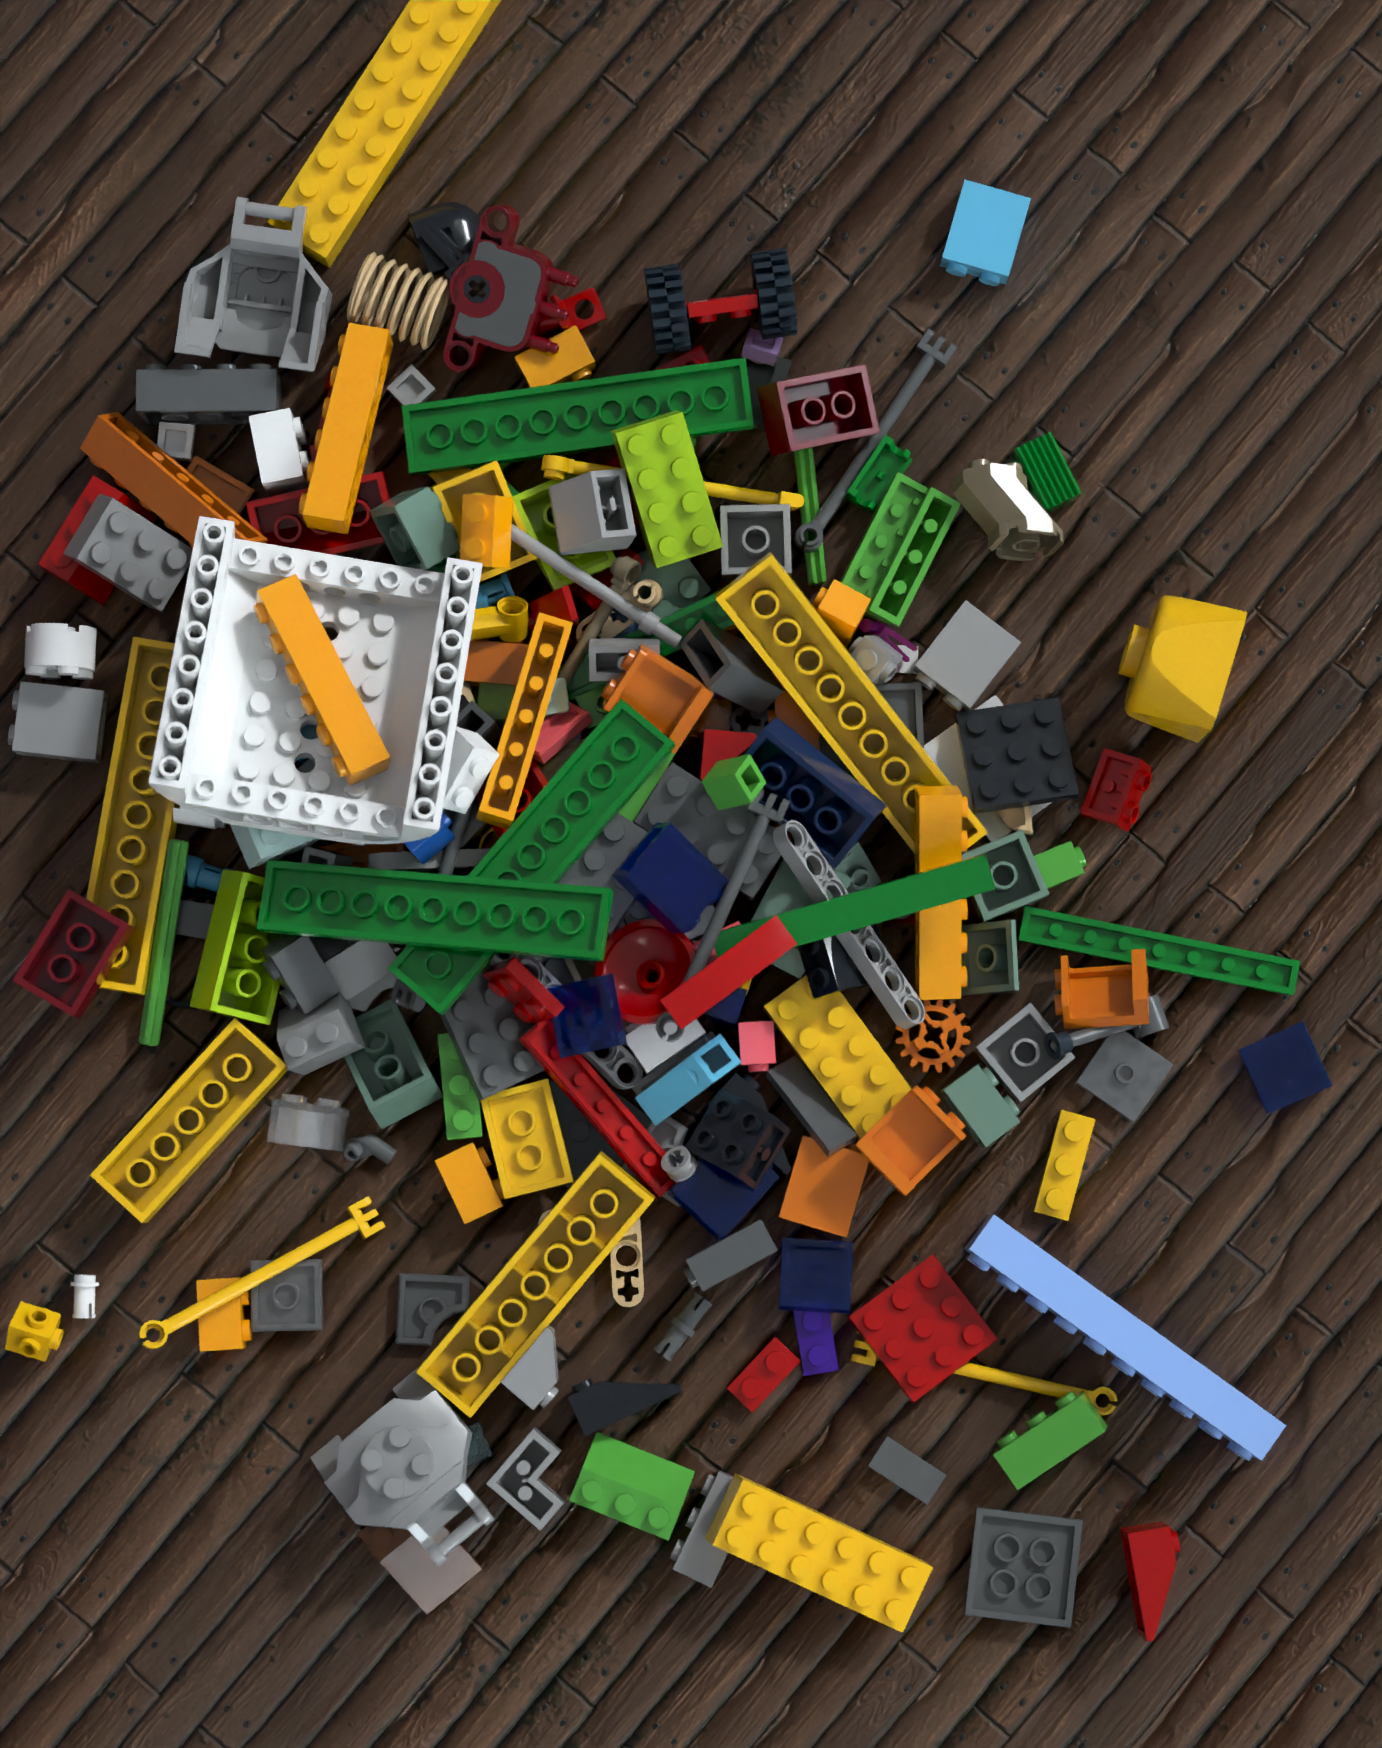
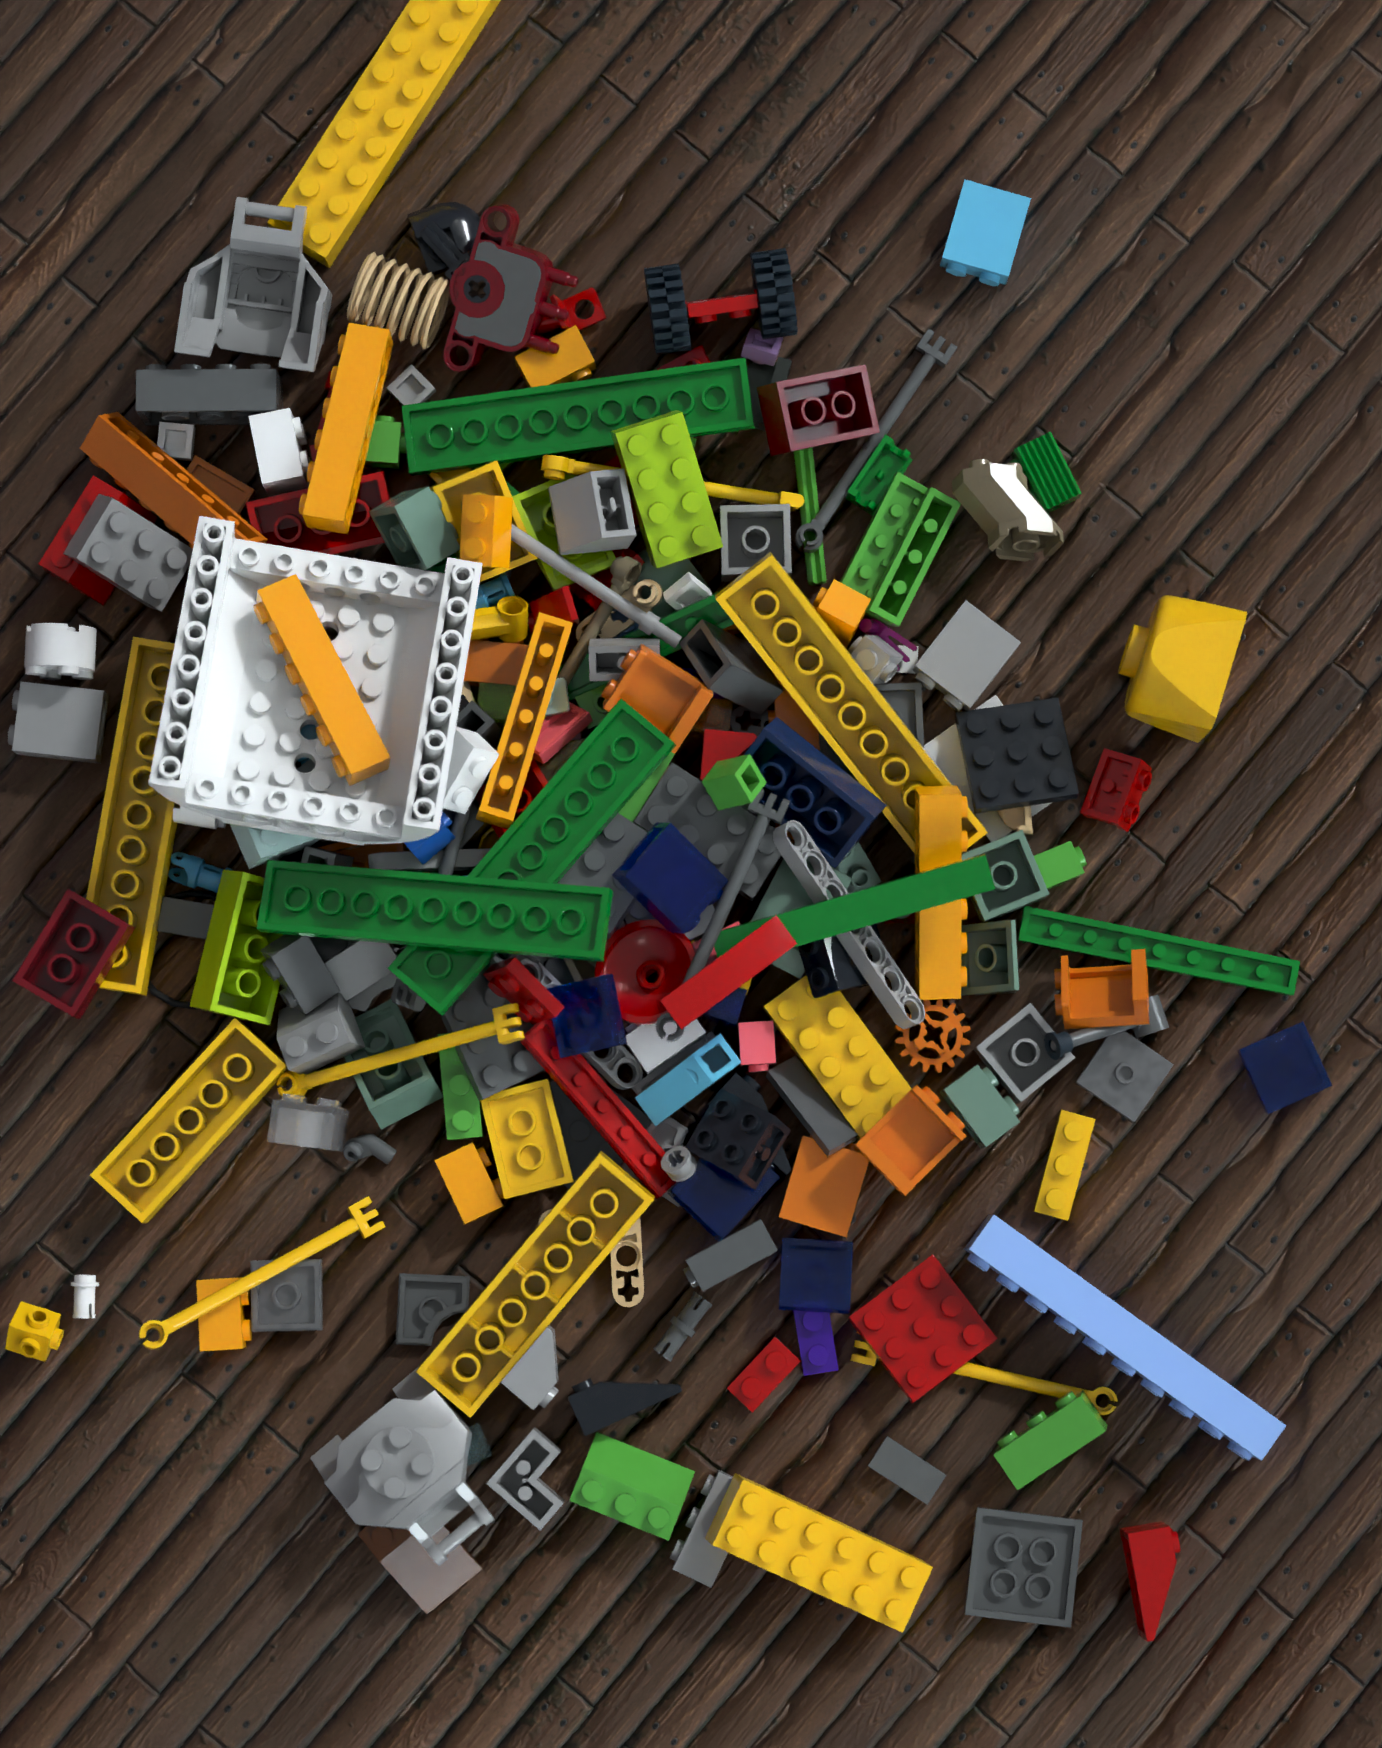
(163, 942): bright green axle -> none
(386, 444): none -> bright green brick
(498, 1027): none -> yellow hinge
(686, 591): none -> white plate

